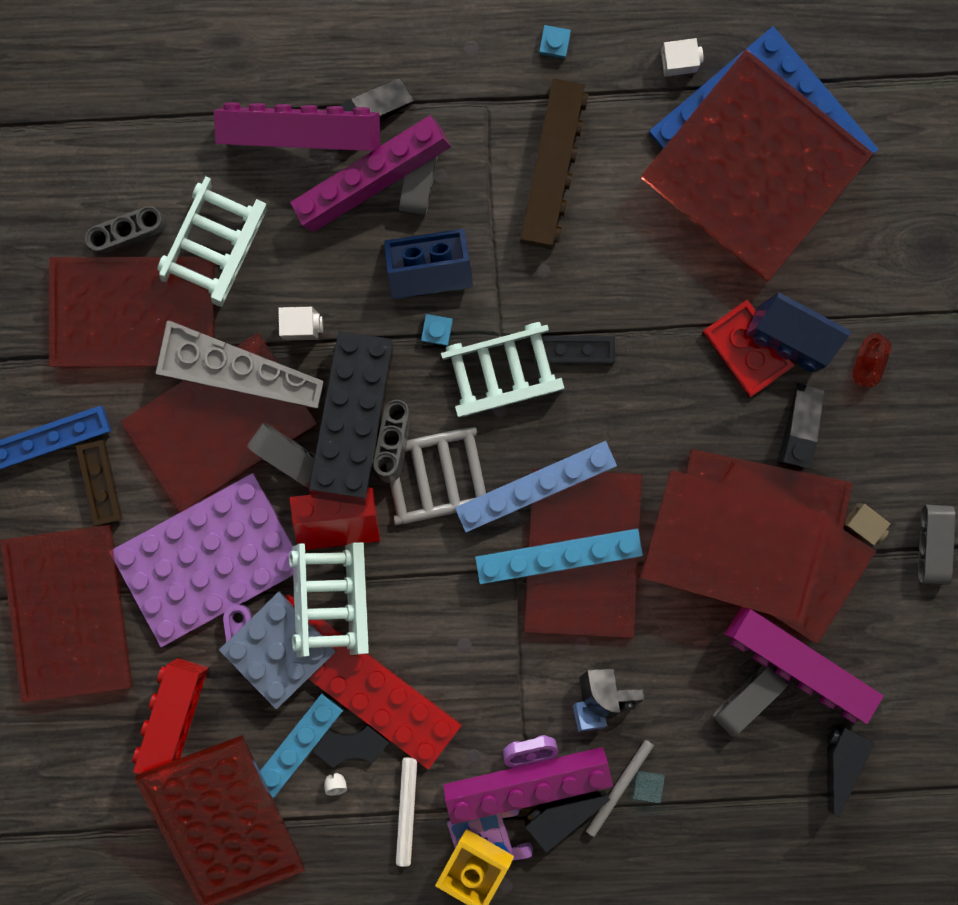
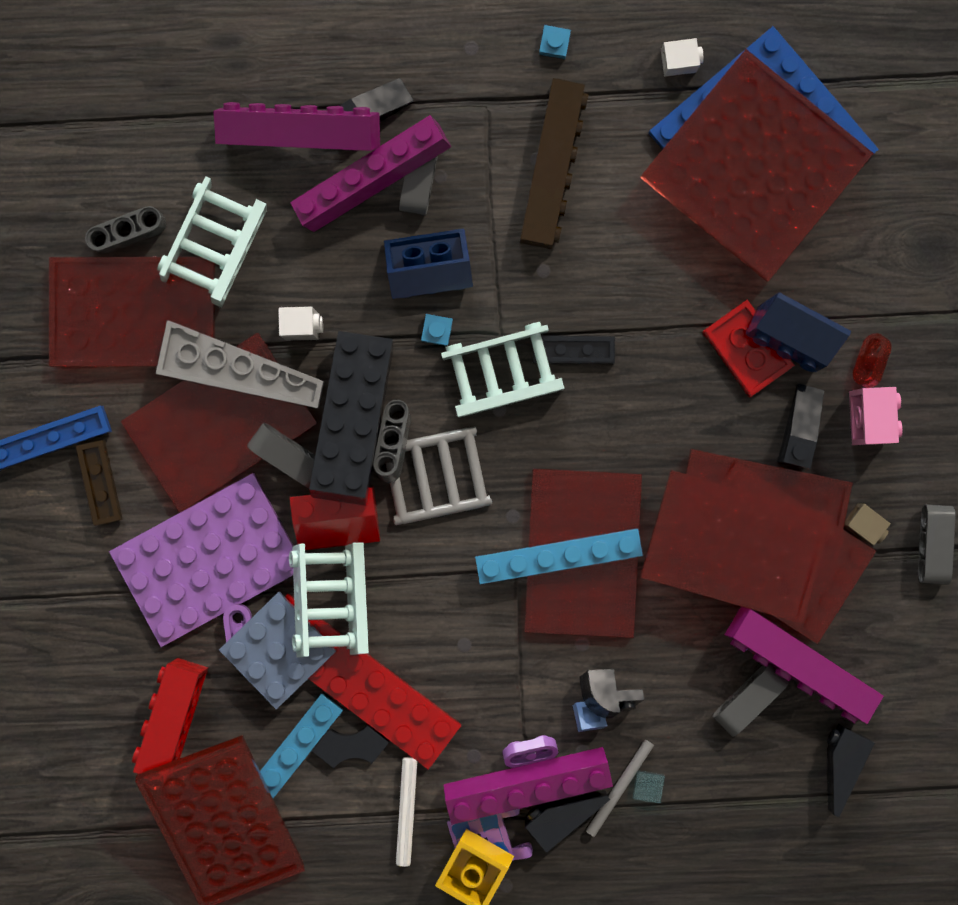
(66, 613): clear red plate -> none
(335, 785): white hinge -> none
(535, 486): medium blue plate -> none
(875, 416): none -> bright pink brick

